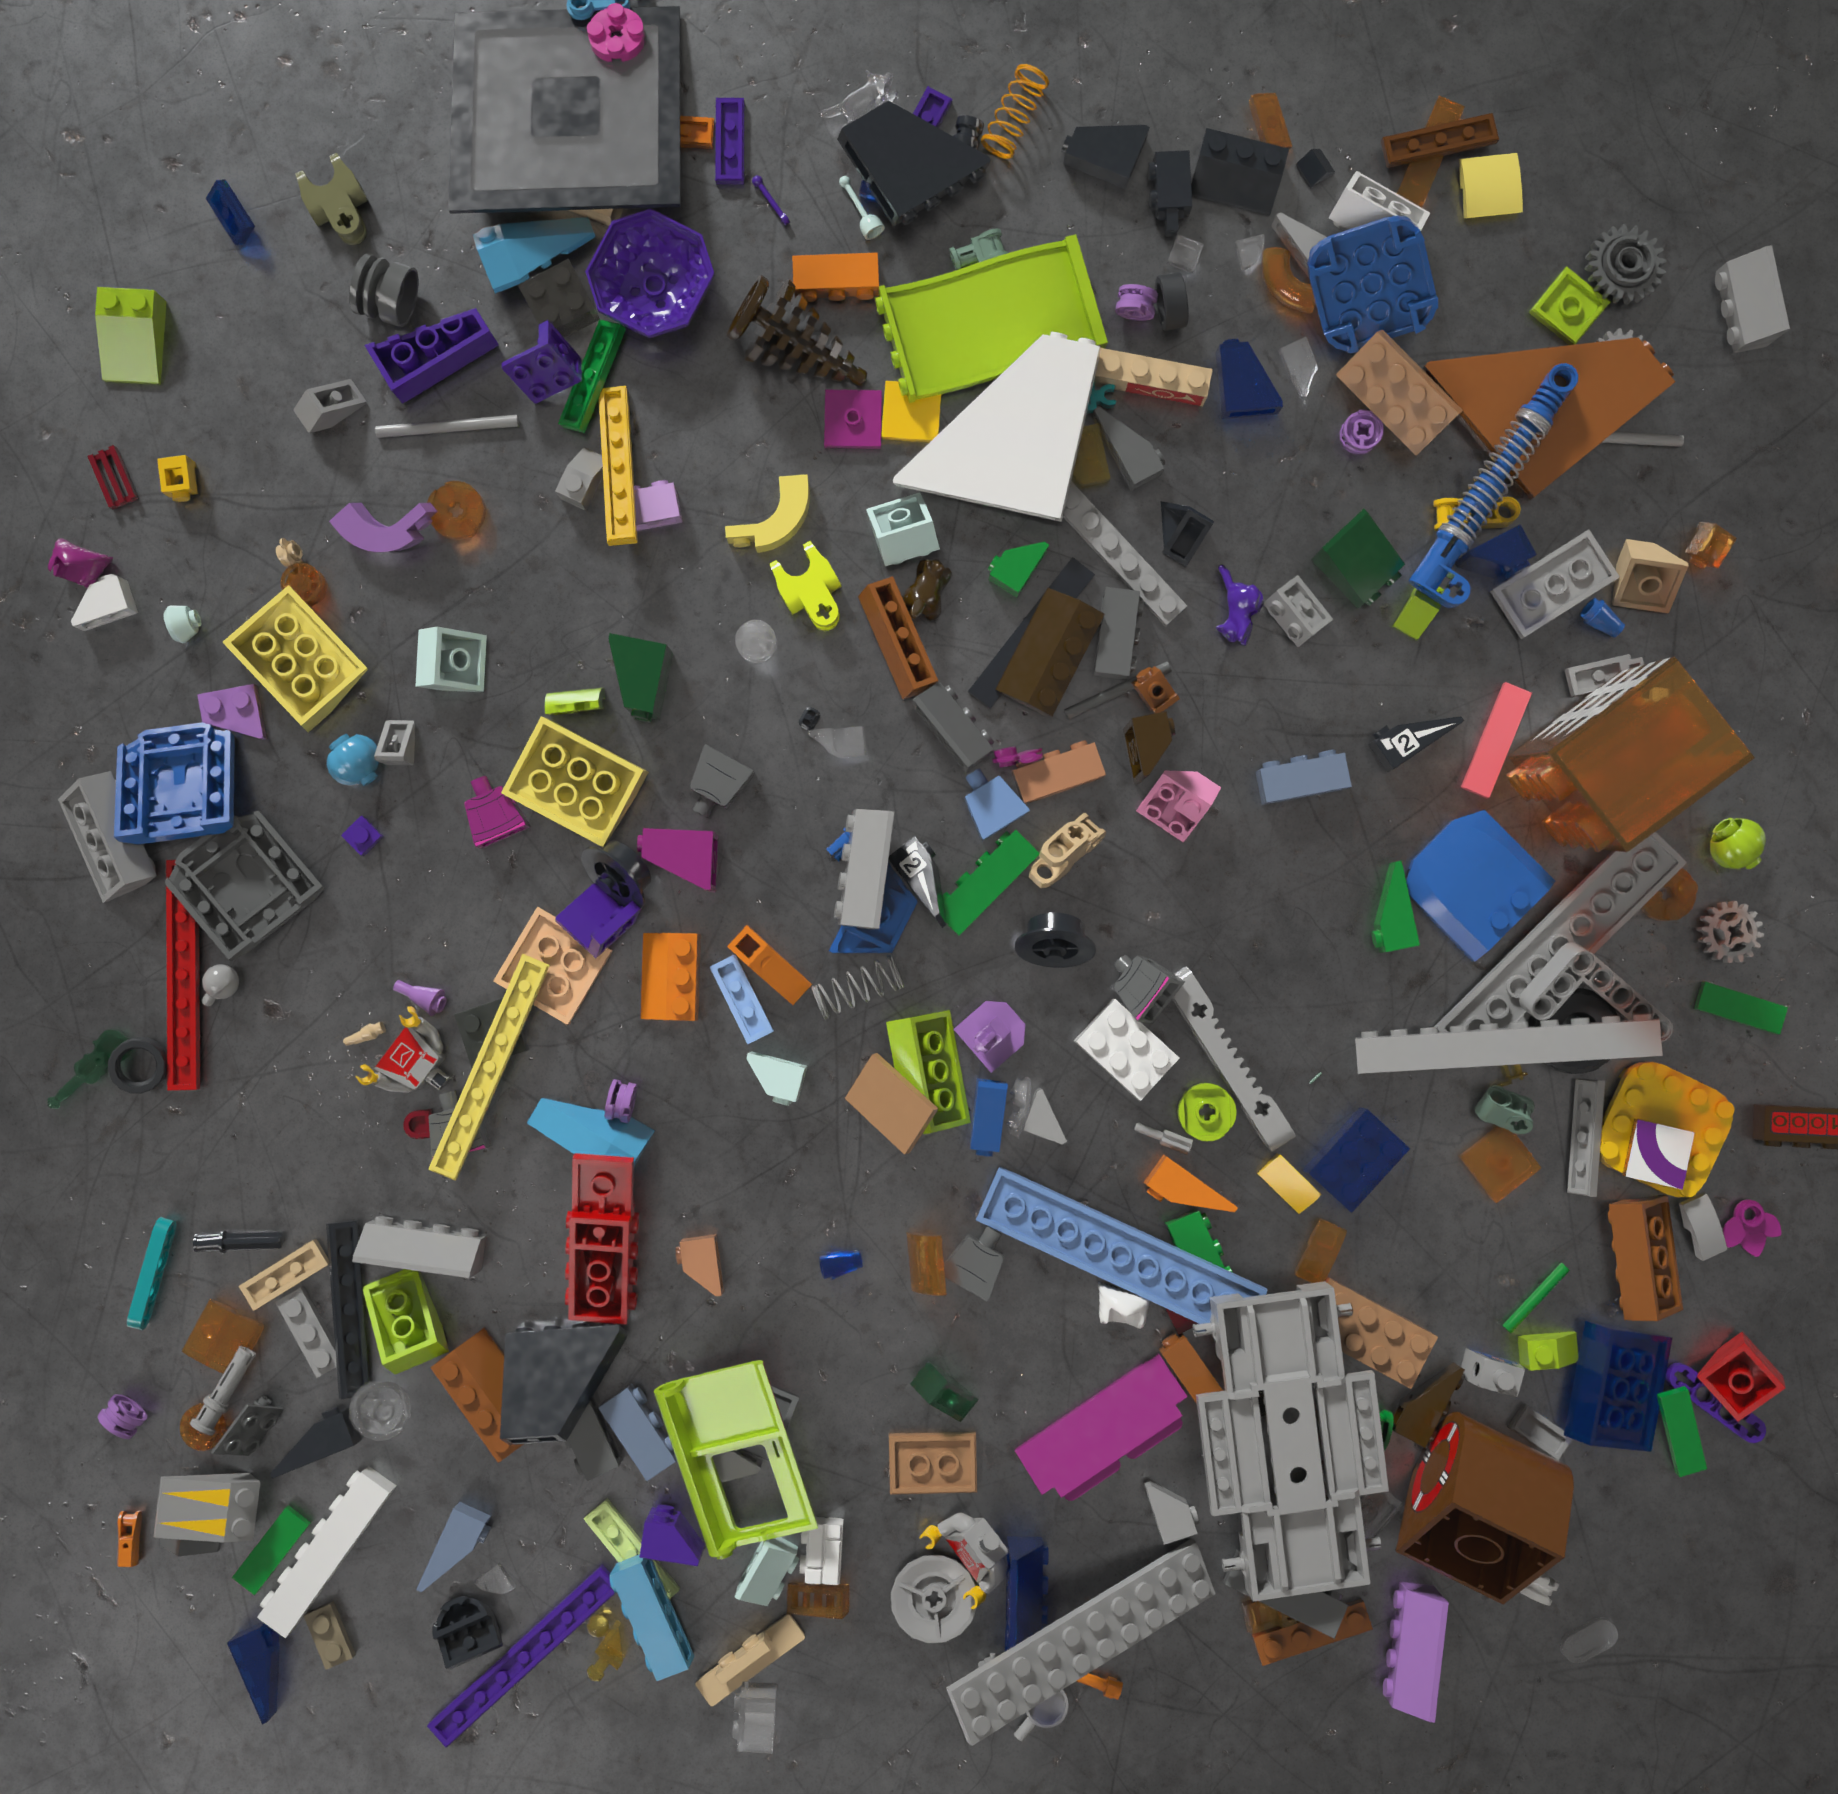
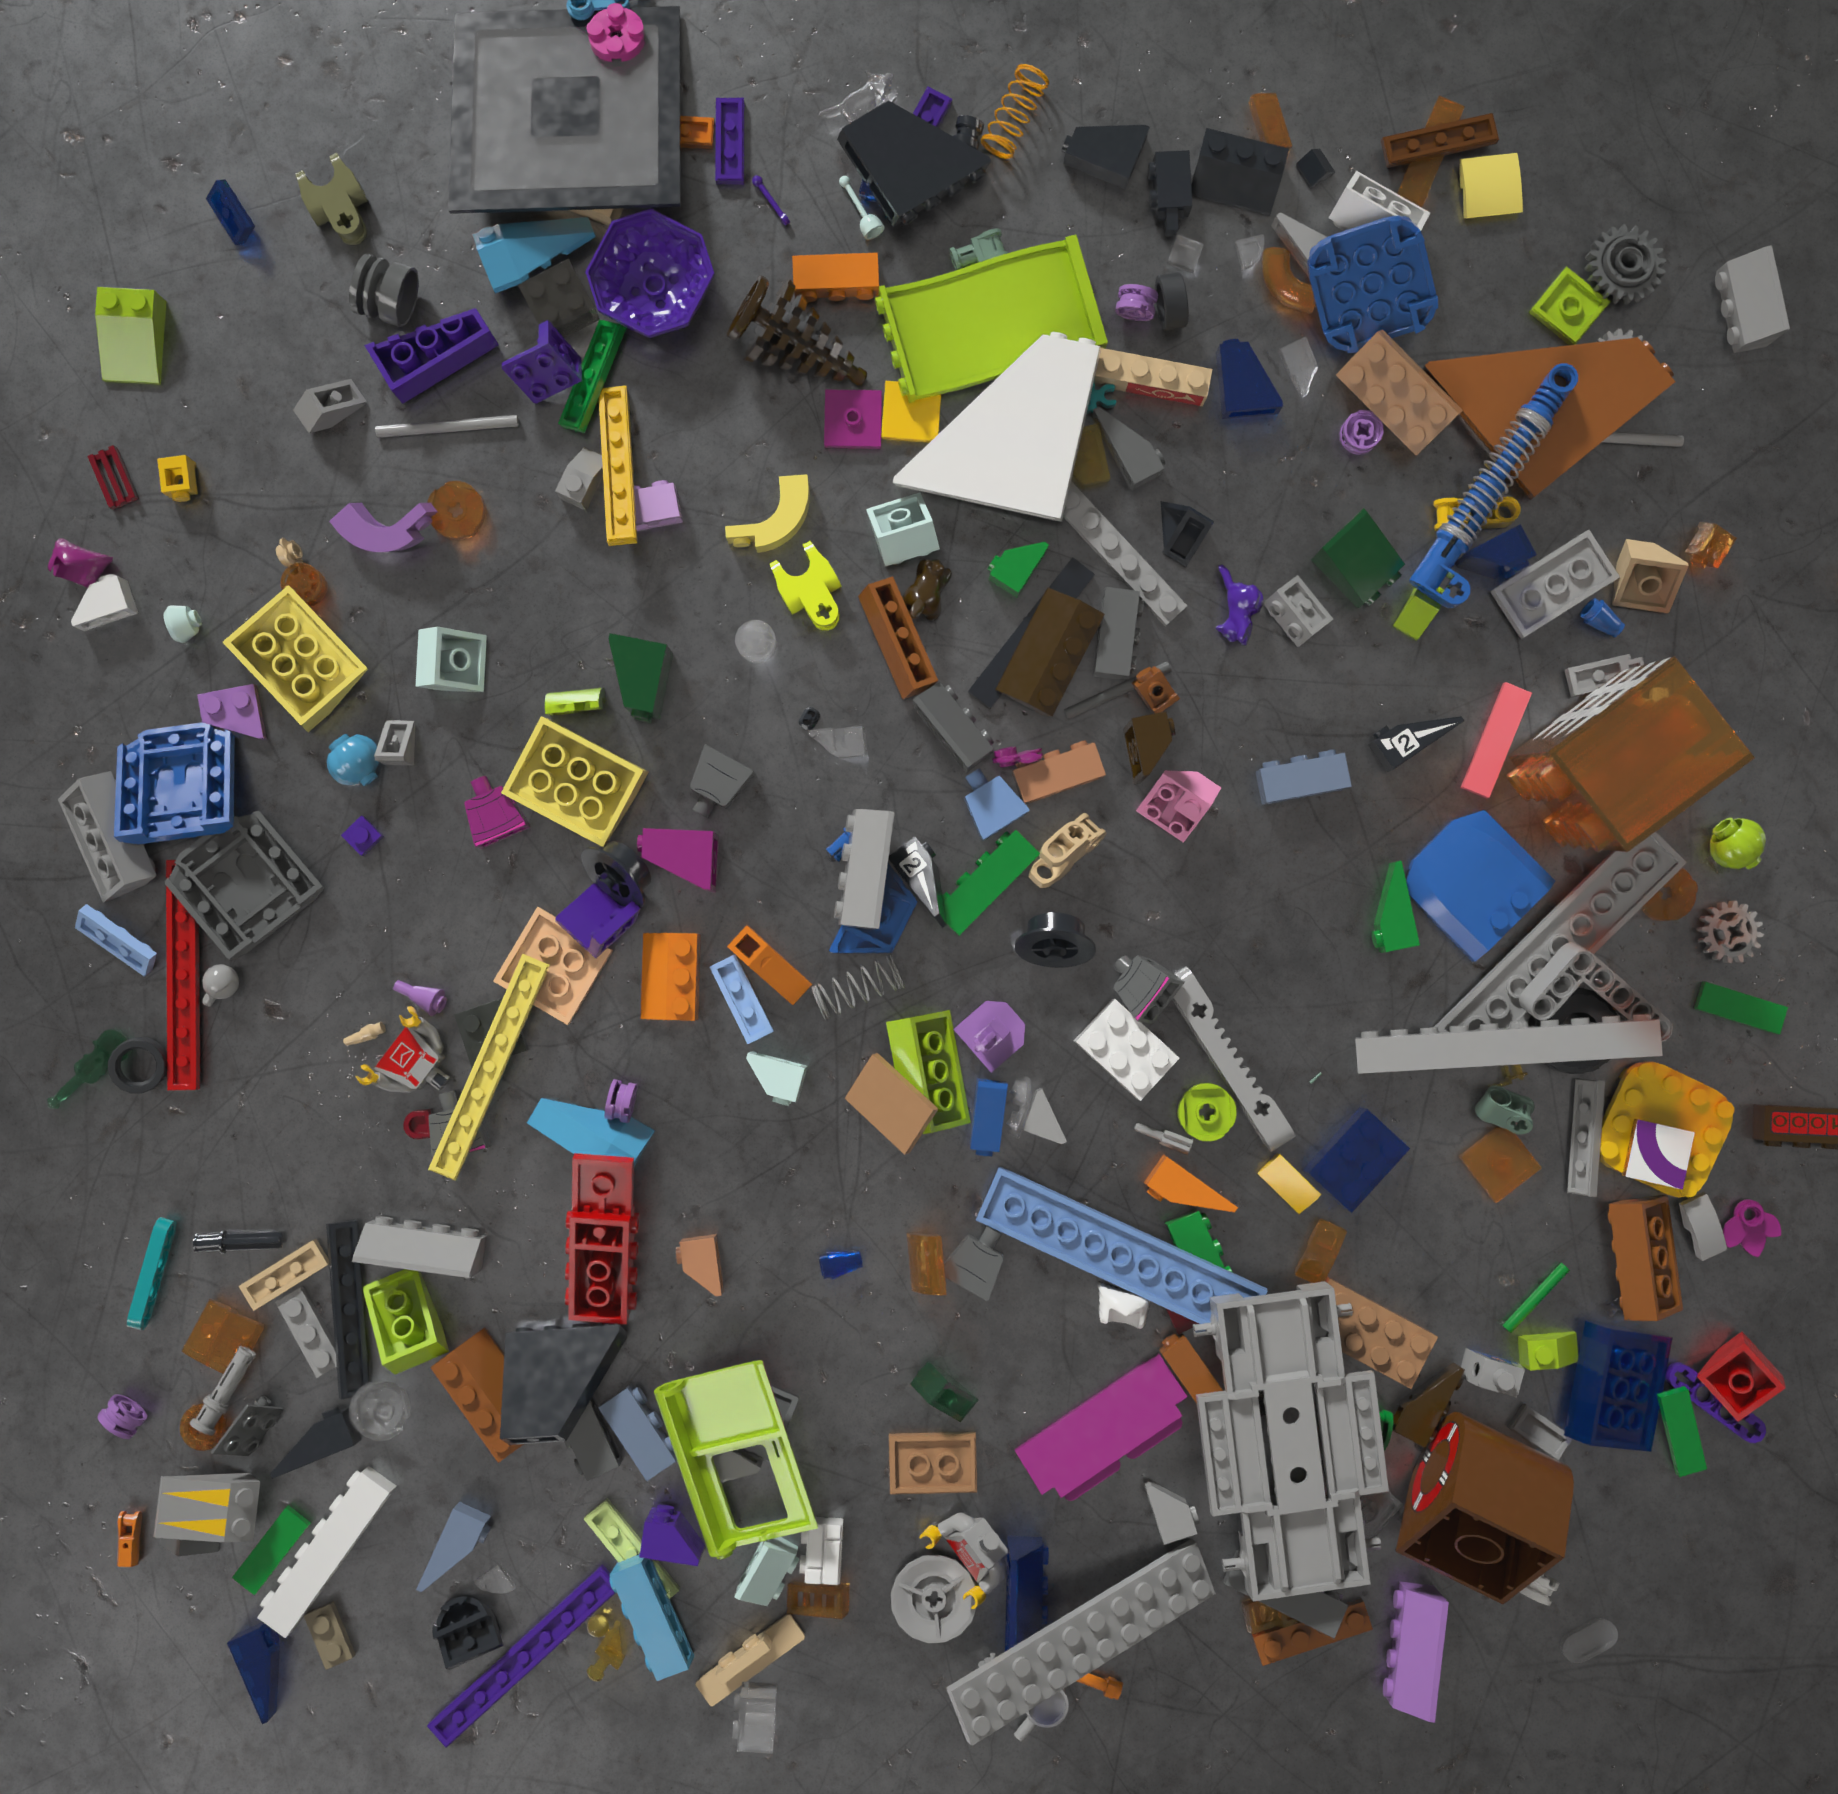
(115, 940): none -> light blue plate

